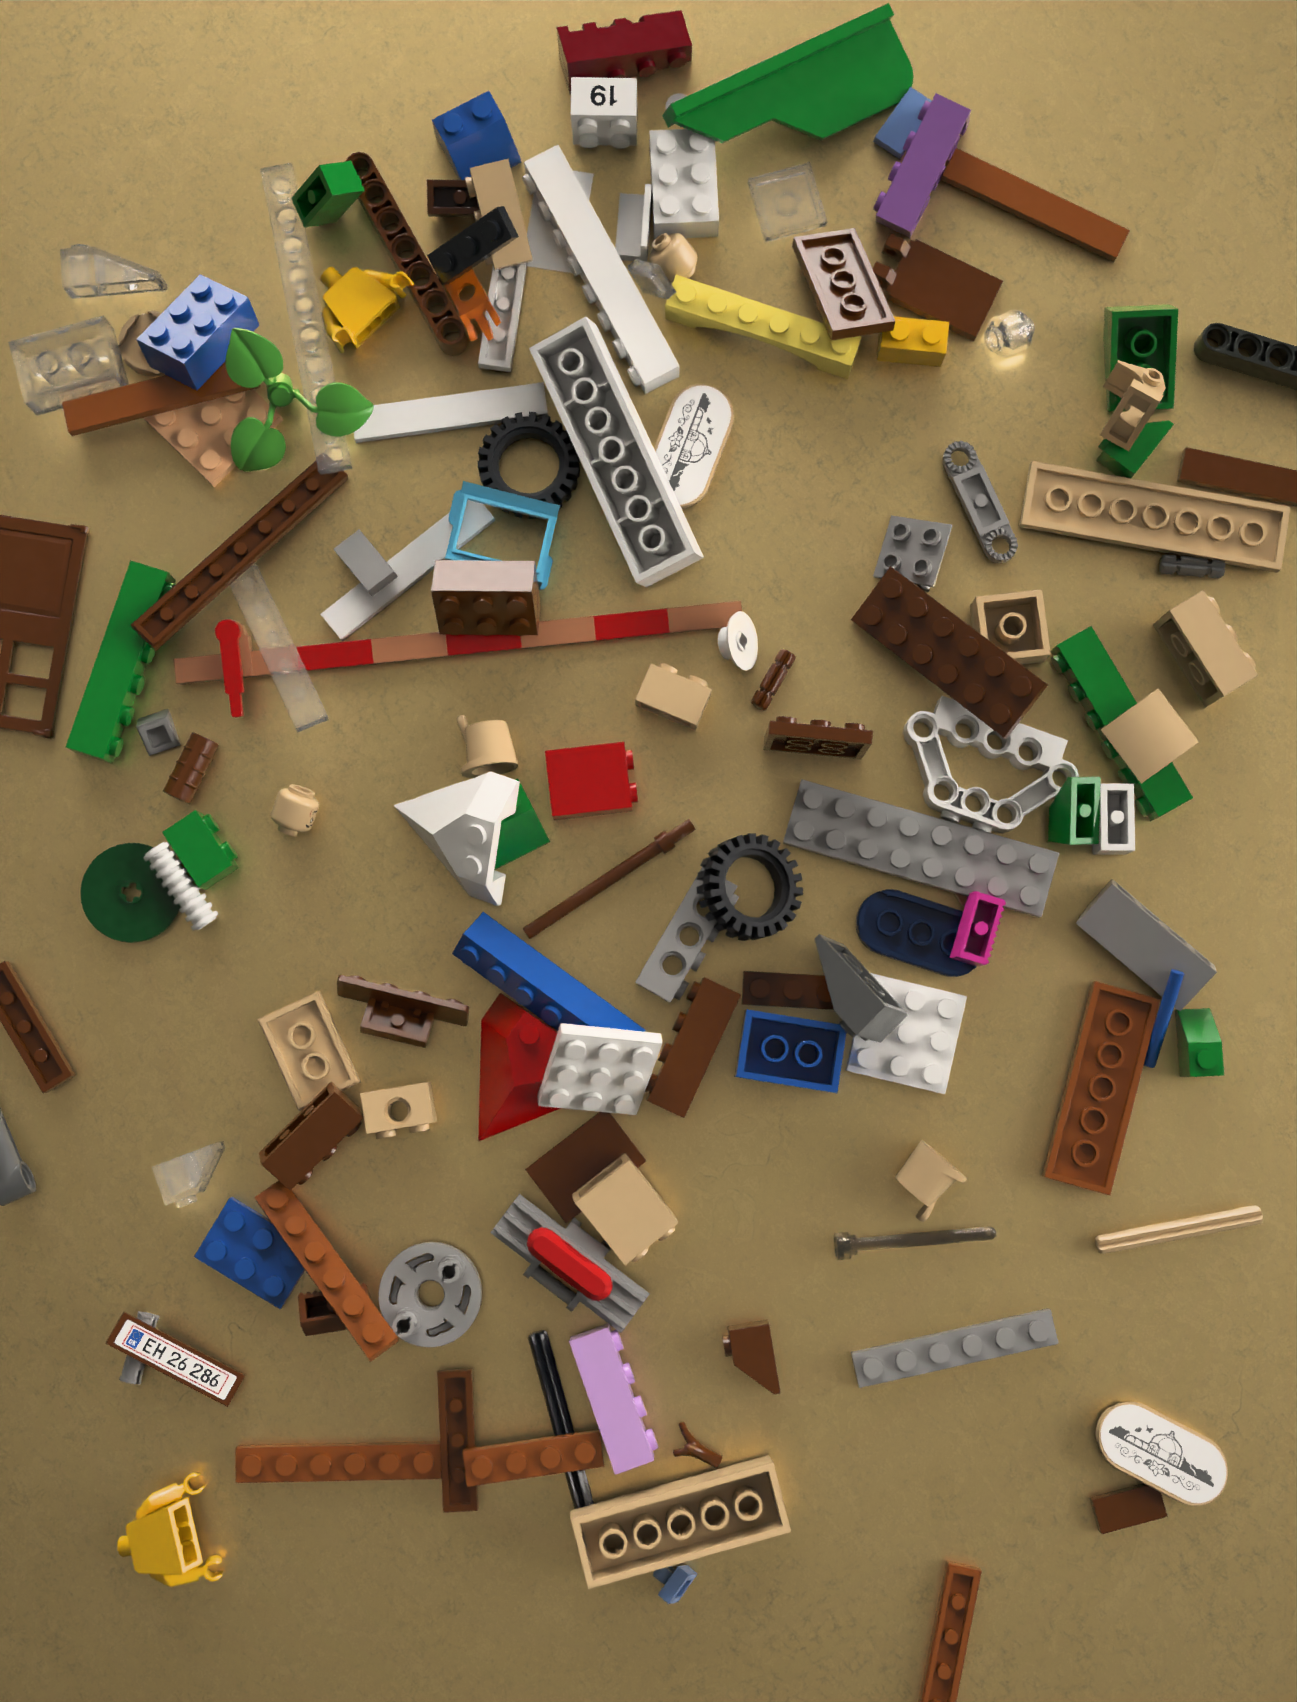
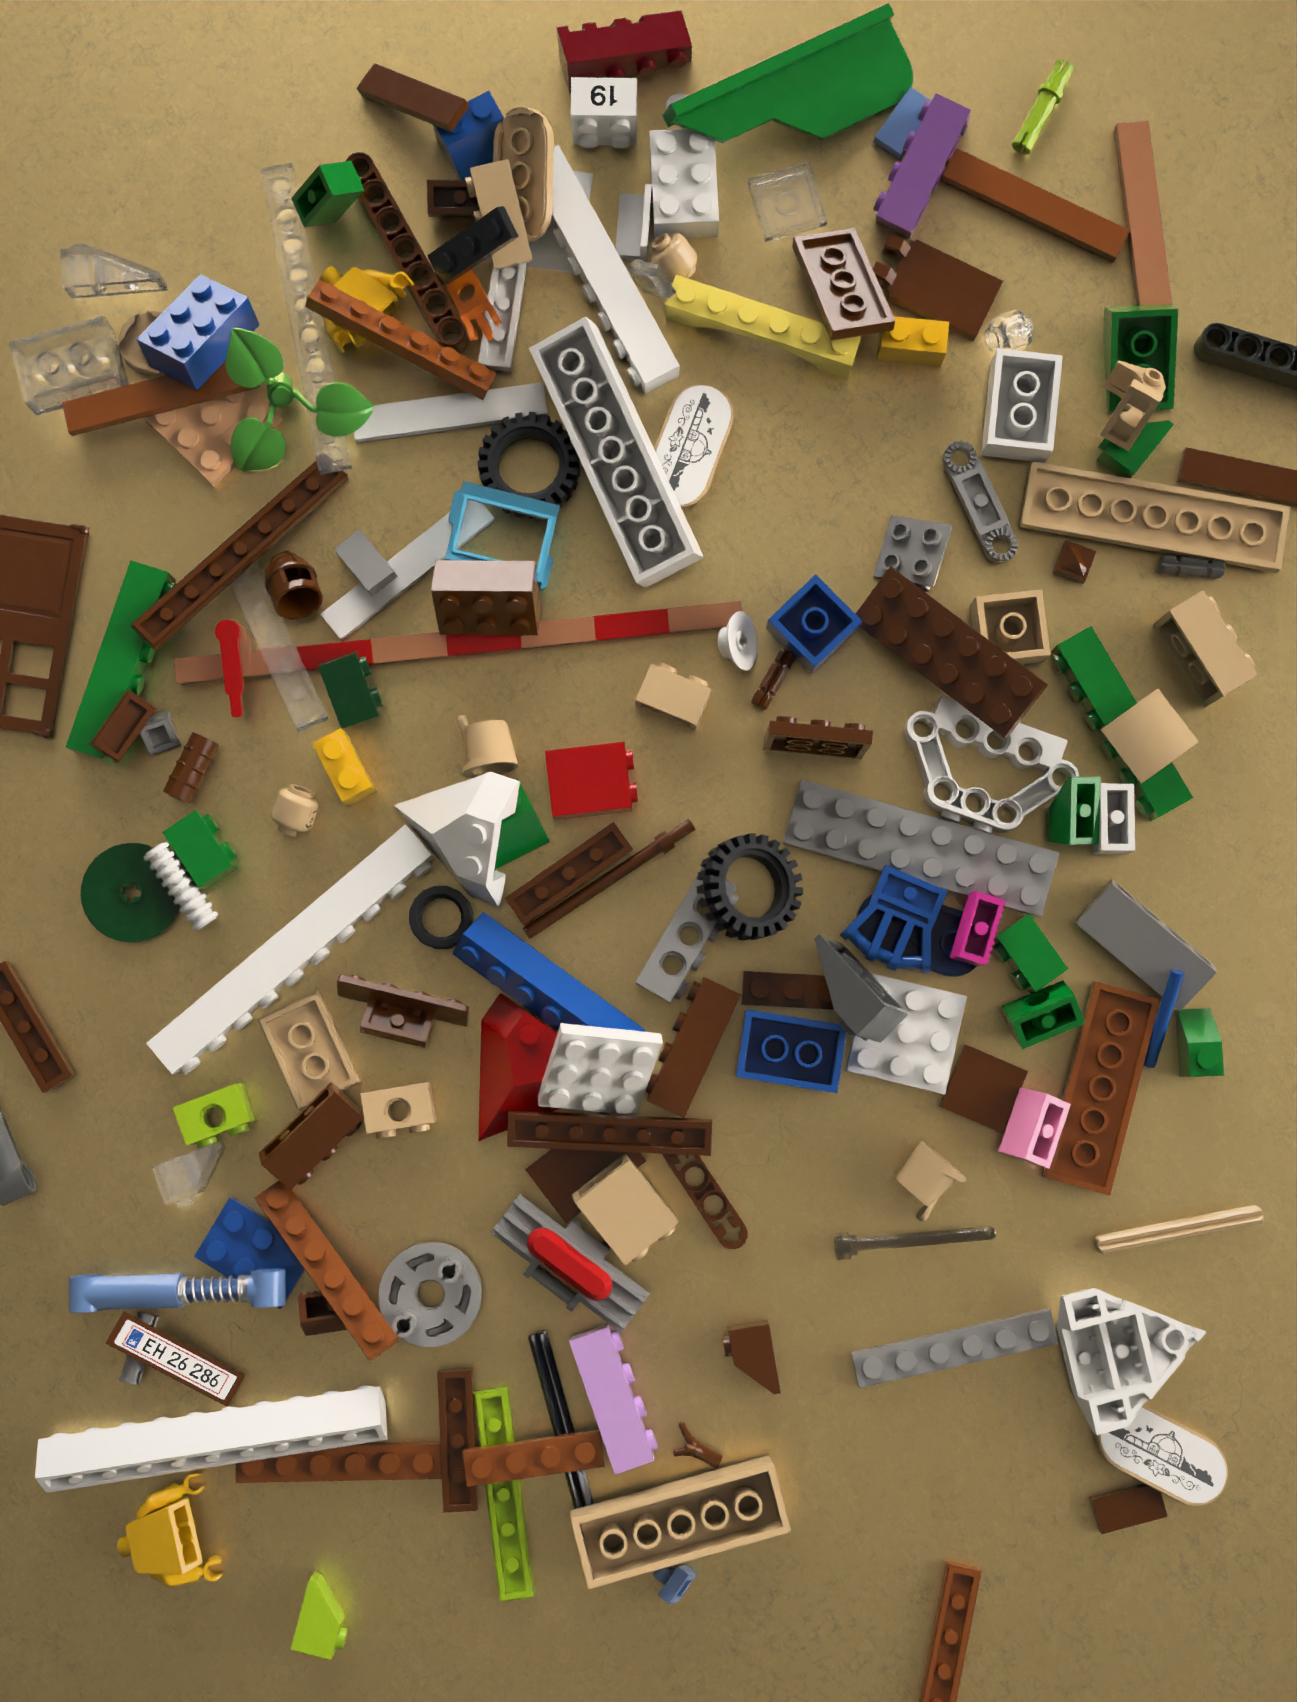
(122, 726): none -> reddish brown tile
(174, 1290): none -> medium blue piece
(194, 1115): none -> lime brick
(211, 1439): none -> white brick
(290, 951): none -> white brick
(292, 586): none -> reddish brown helmet
(320, 1621): none -> lime slope
(344, 767): none -> yellow brick
(350, 689): none -> dark green brick
(400, 339): none -> dark orange plate
(413, 97): none -> reddish brown tile
(426, 897): none -> black tyre
(504, 1501): none -> lime tile
(529, 145): none -> tan tile
(568, 874): none -> reddish brown plate
(609, 1133): none -> reddish brown plate
(701, 1192): none -> reddish brown beam
(813, 624): none -> blue brick
(908, 900): none -> blue plate
(983, 1088): none -> reddish brown tile
(1021, 405): none -> white brick
(1028, 954): none -> green brick
(1034, 1127): none -> bright pink brick
(1043, 1014): none -> green brick
(1049, 95): none -> lime pin
(1074, 561): none -> reddish brown tile
(1117, 1354): none -> white wedge
(1142, 213): none -> nougat tile

